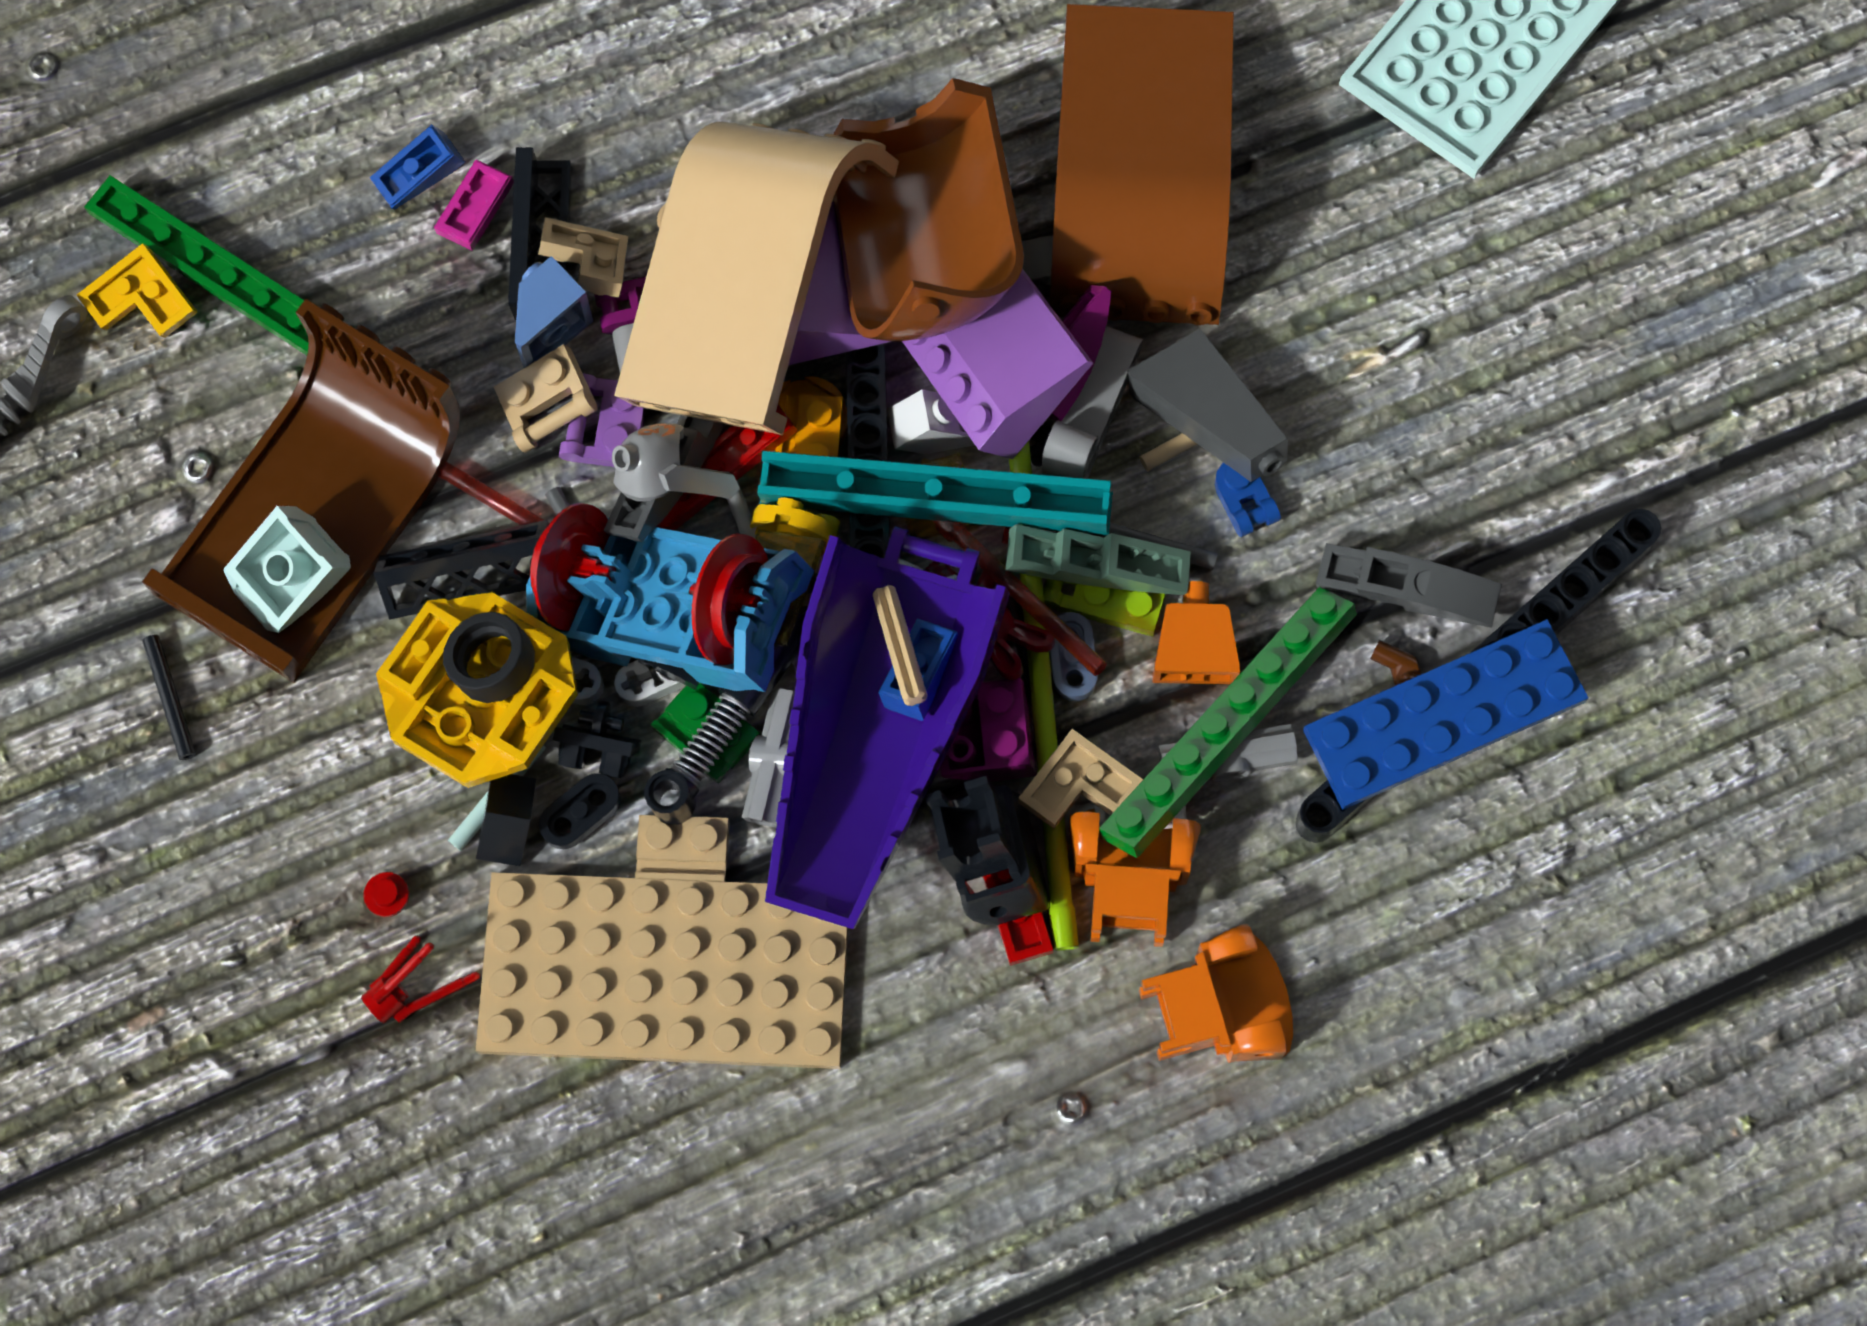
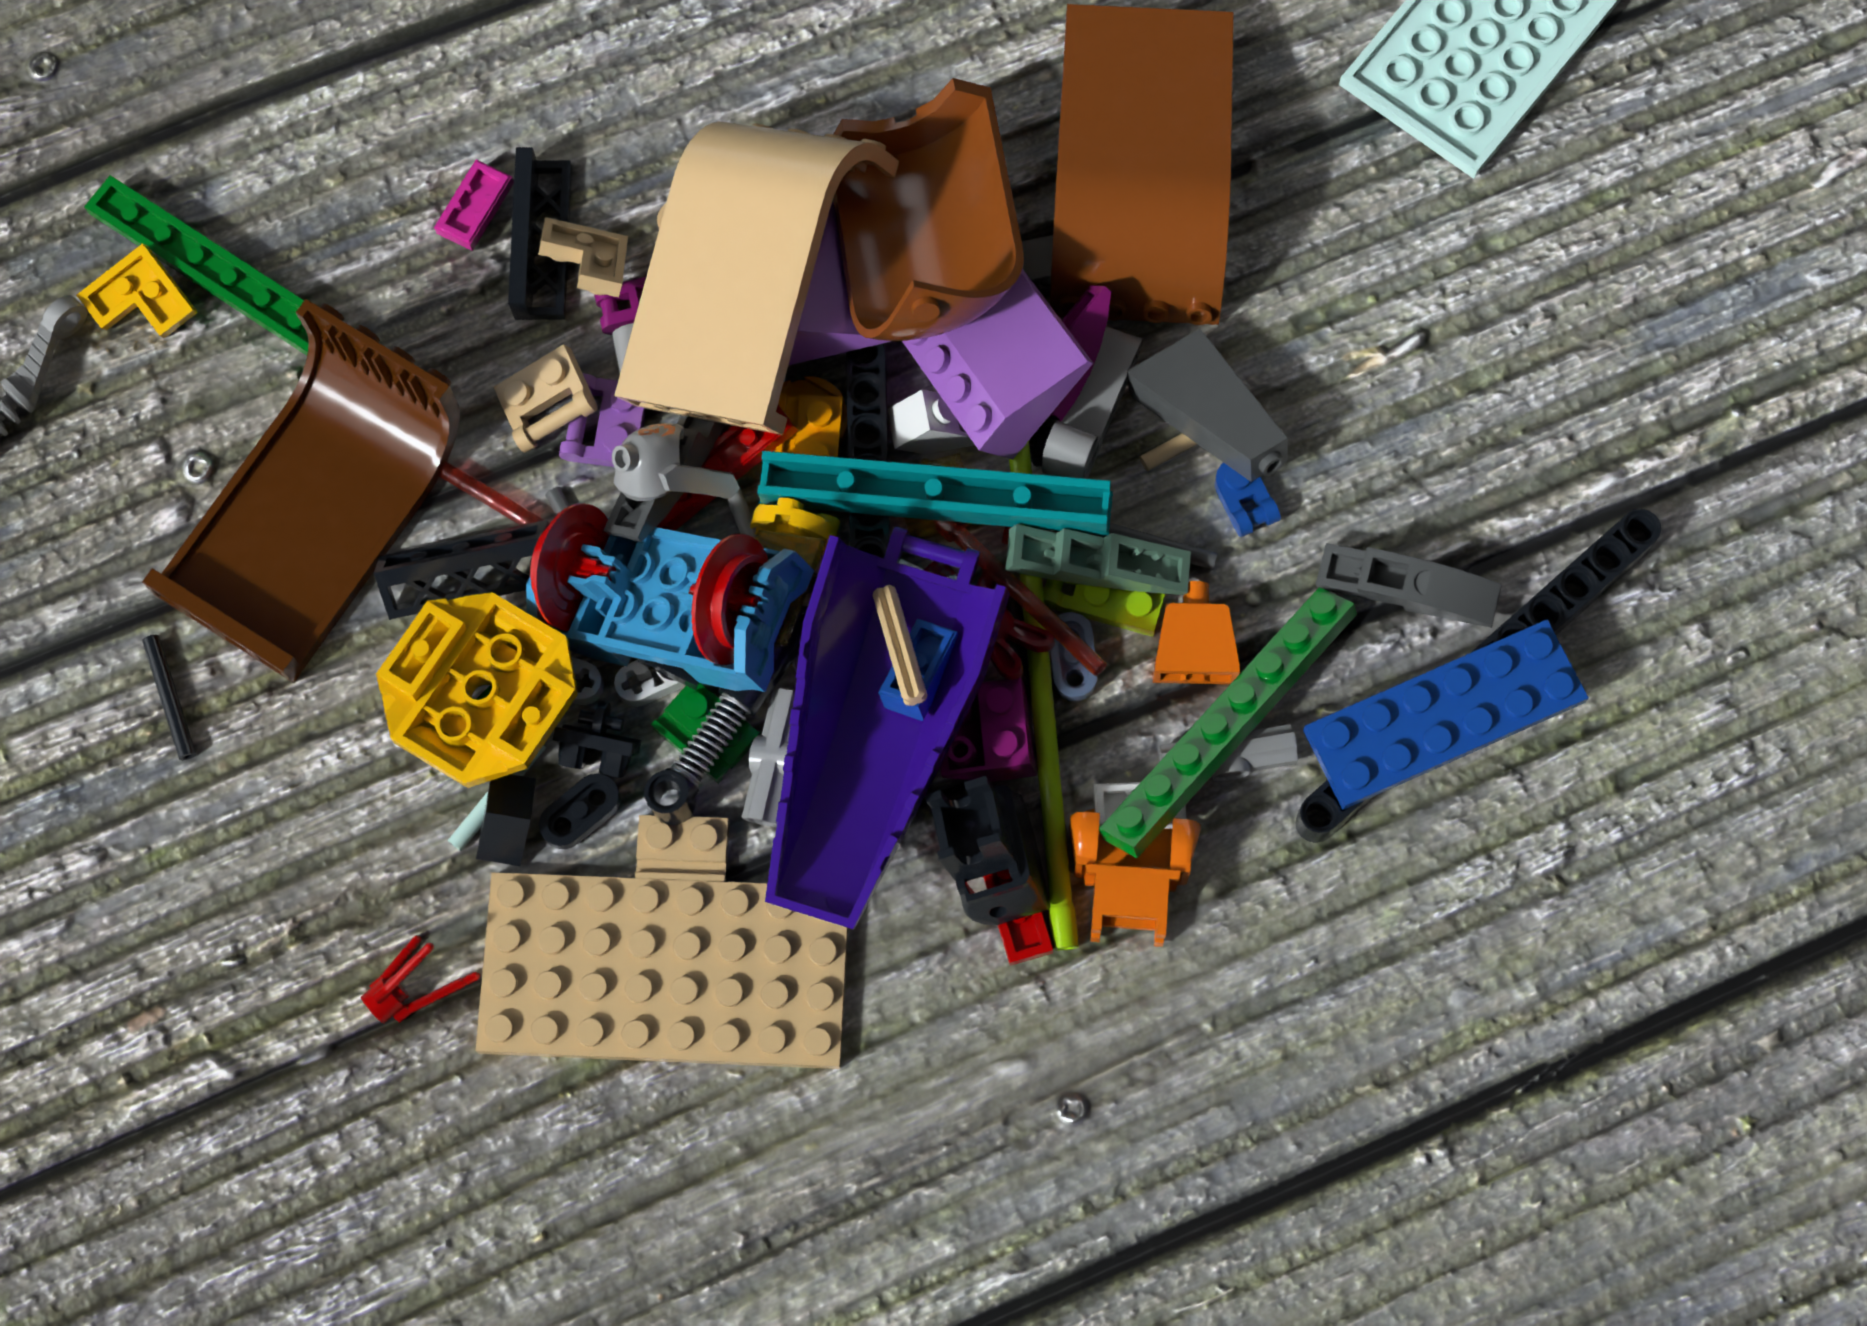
(285, 567): light aqua slope -> none
(386, 894): red plate -> none
(417, 167): blue slope -> none
(468, 637): black tyre -> none
(549, 310): medium blue slope -> none
(1073, 771): tan plate -> none
(1225, 1001): orange piece -> none
(1402, 664): reddish brown arm -> none

